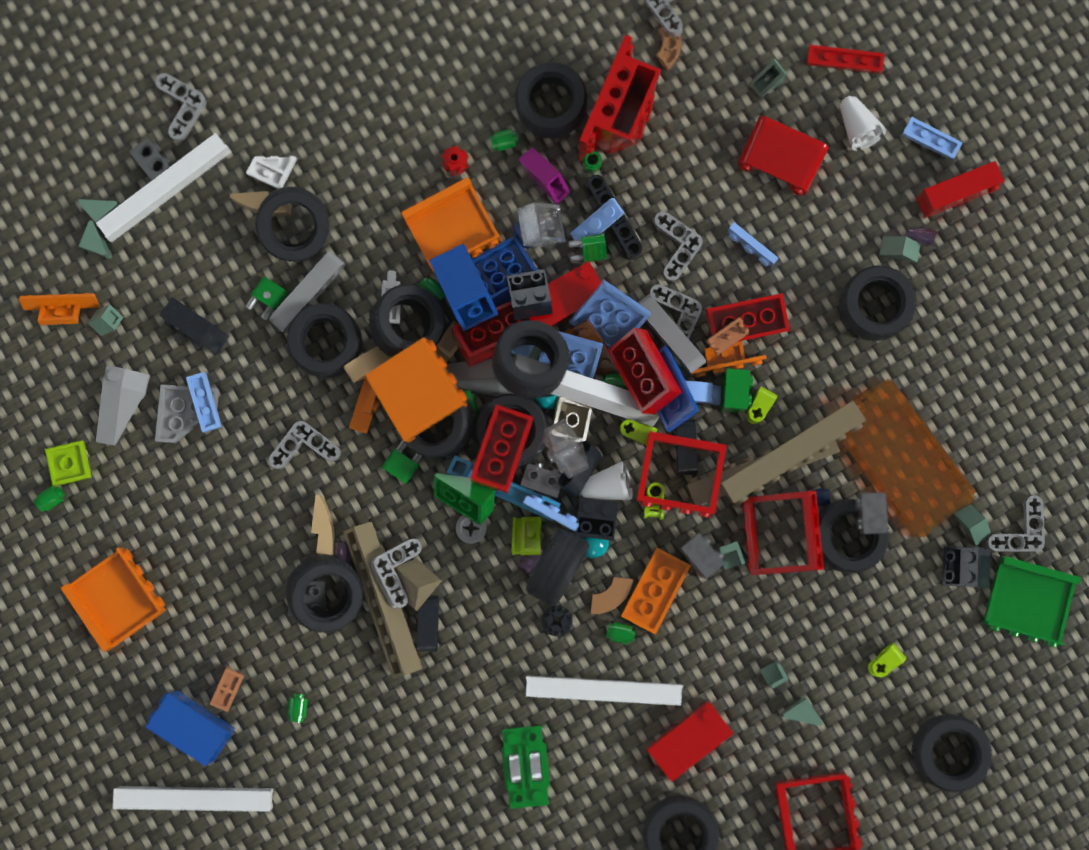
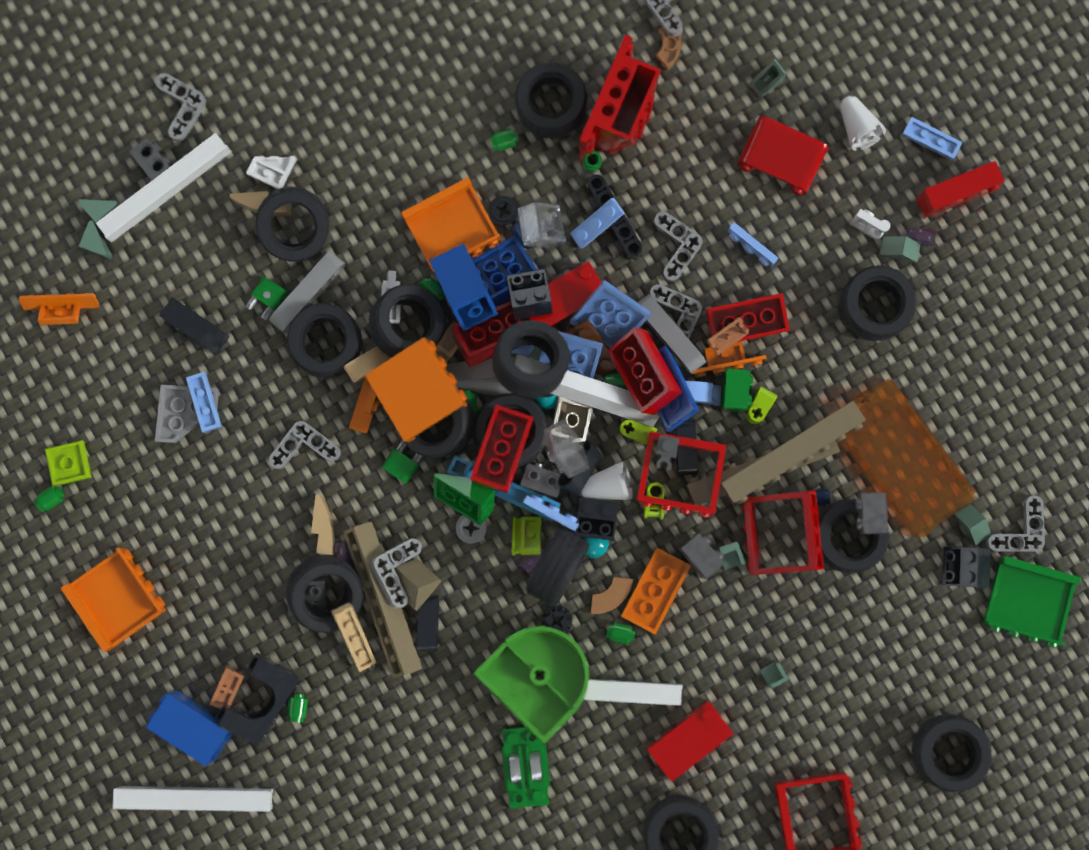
(105, 320): sand green panel -> none
(119, 399): light grey wedge -> none
(254, 725): none -> black arch
(354, 637): none -> tan plate
(457, 166): red brick -> none
(500, 202): none -> black gear
(538, 704): none -> bright green piece
(544, 175): magenta slope -> none
(592, 247): green piece -> none
(666, 449): none -> dark grey plate
(802, 712): sand green slope -> none
(845, 59): red plate -> none
(865, 221): none -> white plate
(889, 659): lime piece -> none

